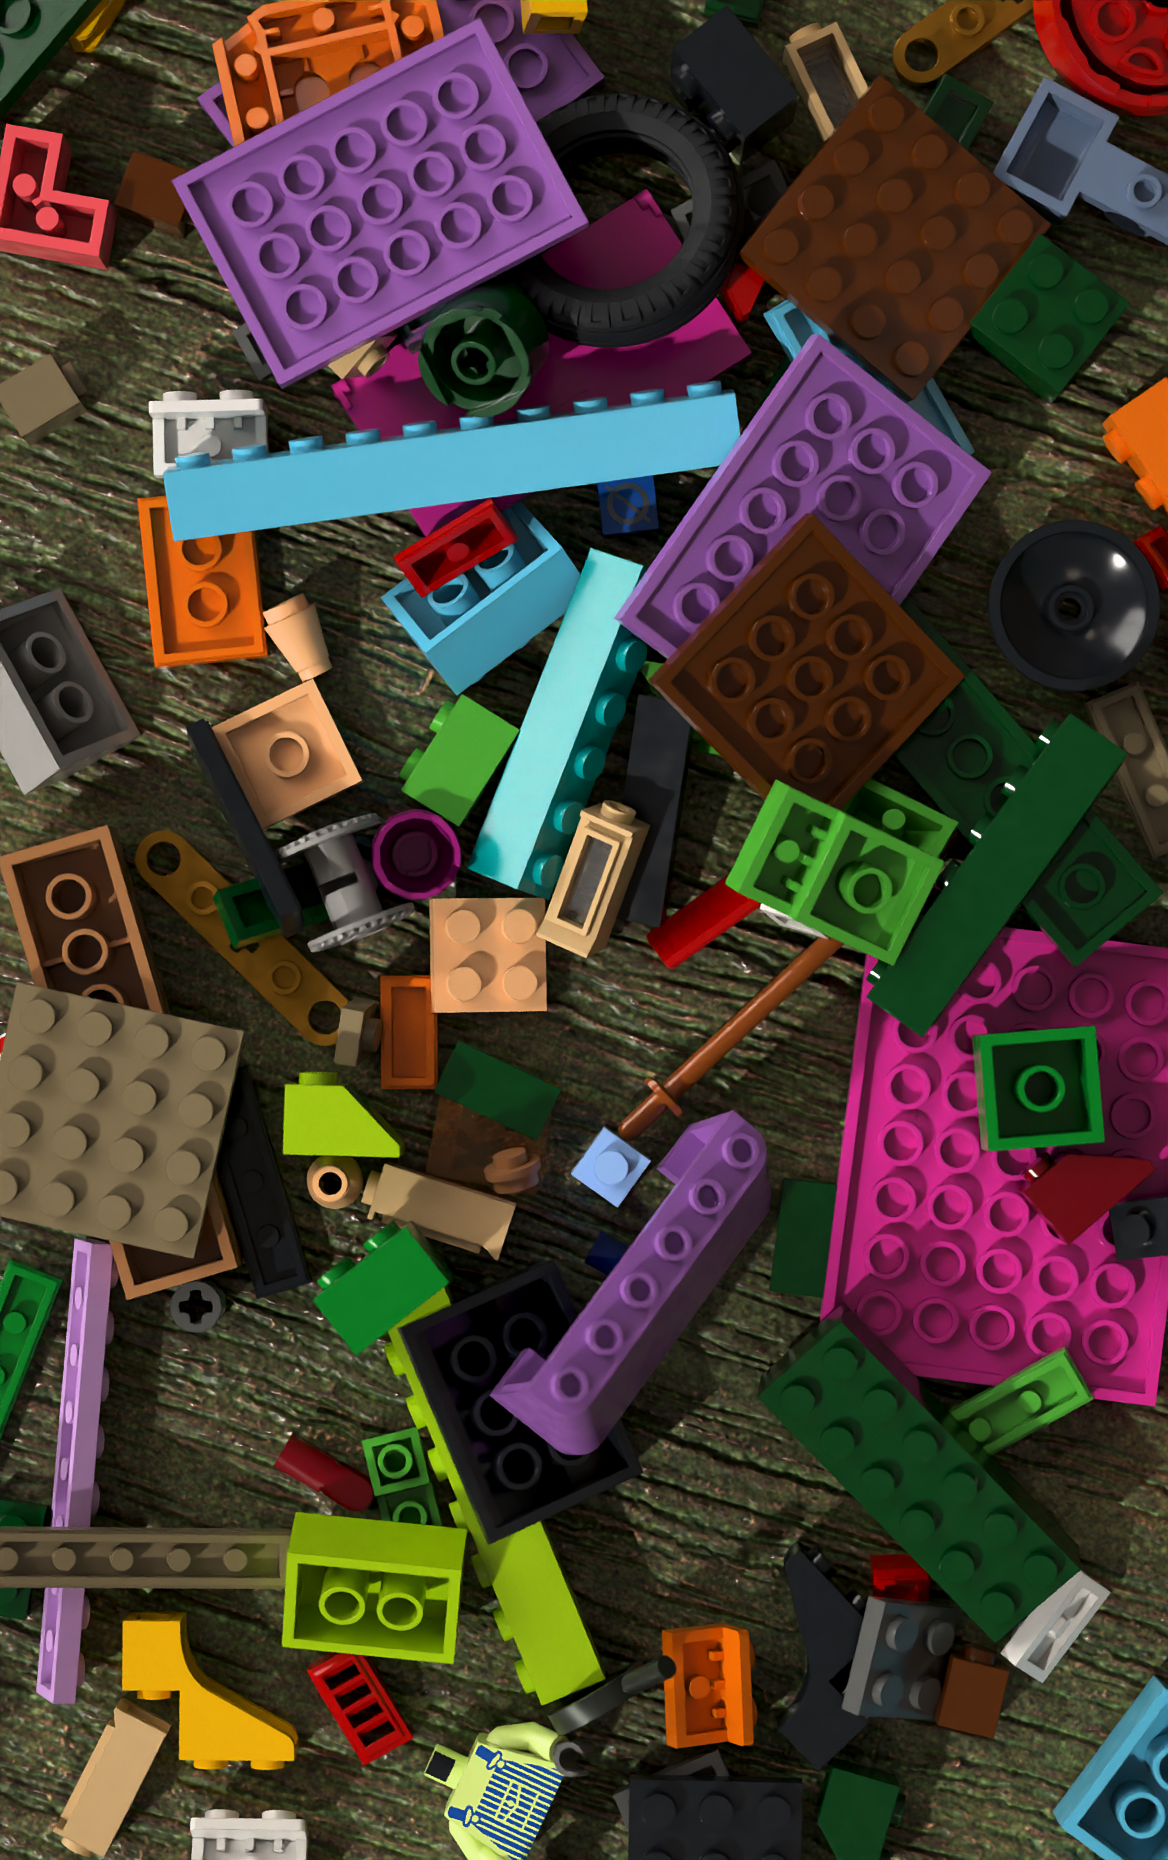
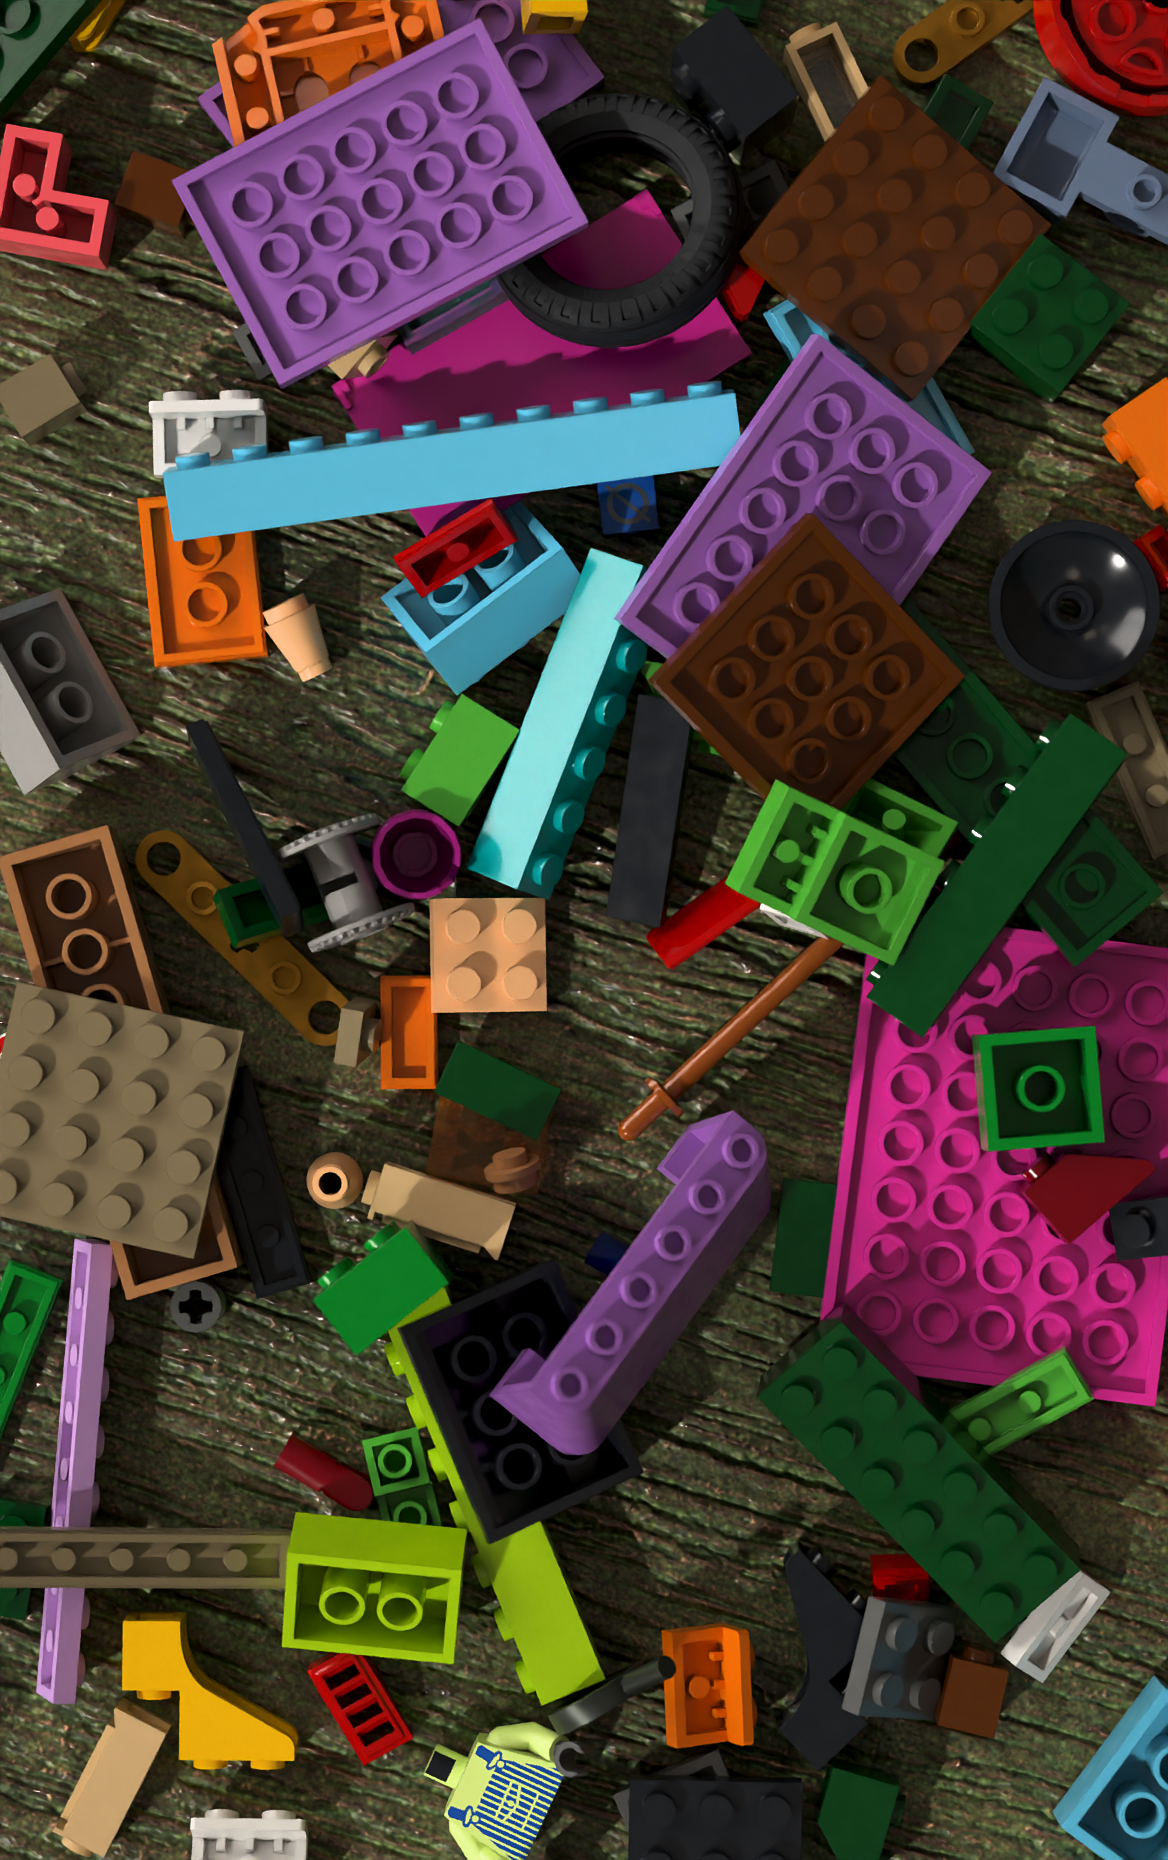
(287, 754): light nougat plate -> none
(334, 1120): lime slope -> none
(484, 349): dark green brick -> none
(594, 878): tan window -> none
(610, 1166): light blue brick -> none

